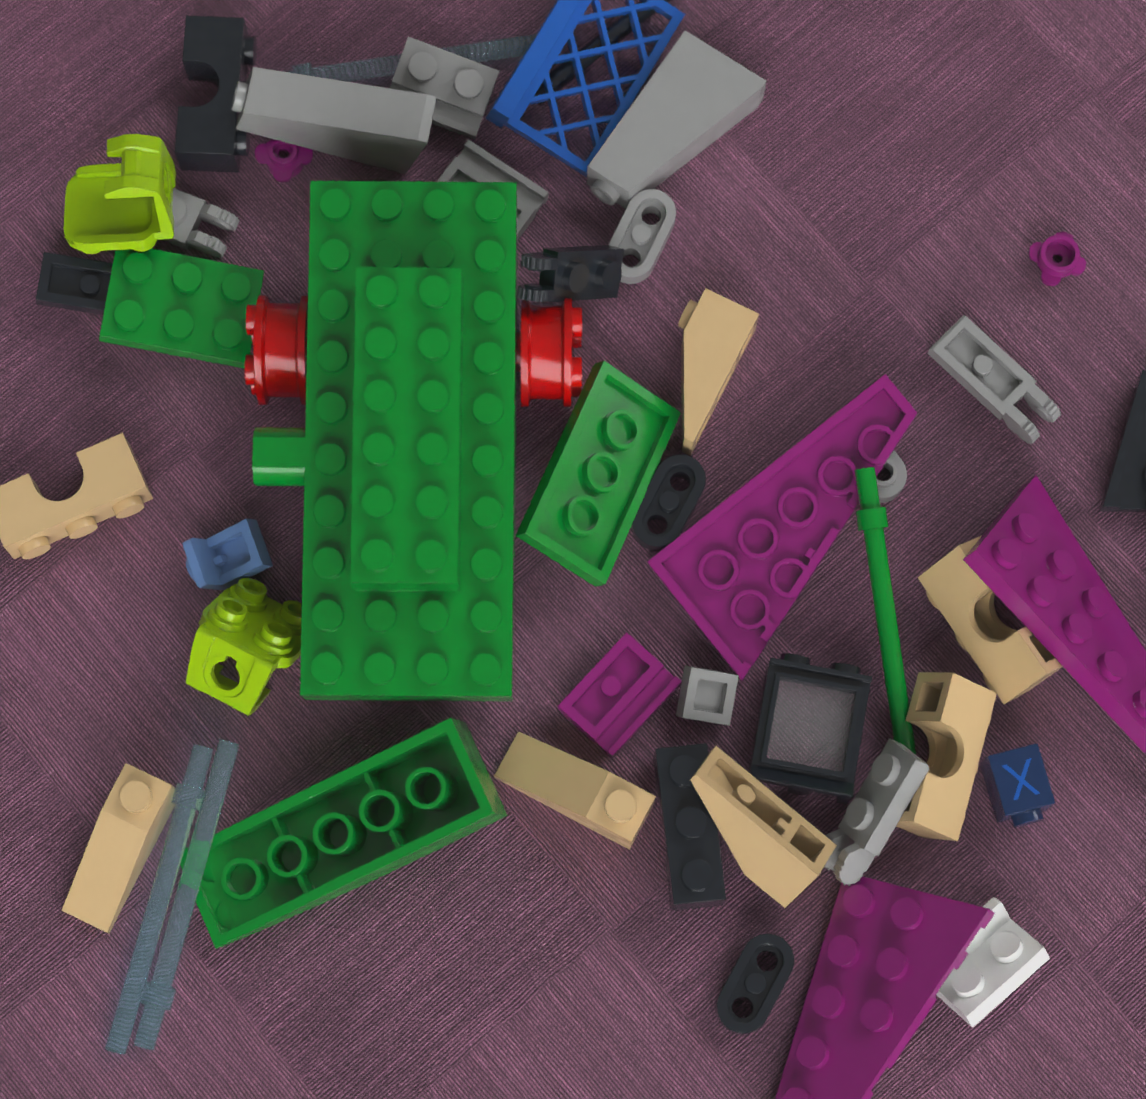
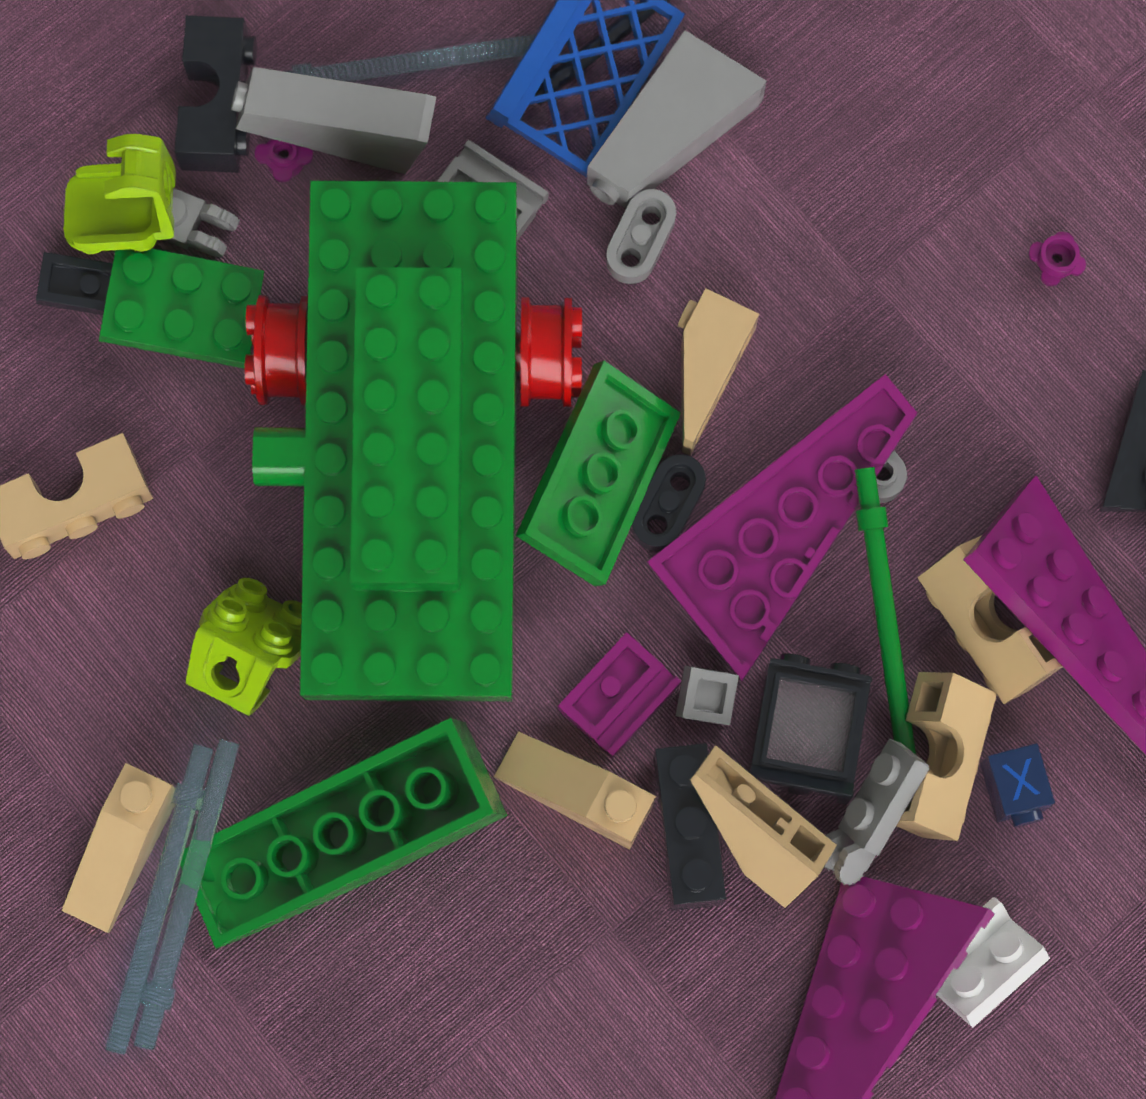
(227, 556): medium blue bracket -> none
(457, 83): light grey plate -> none
(573, 273): black hinge -> none
(755, 985): black plate -> none
(992, 377): light grey hinge -> none

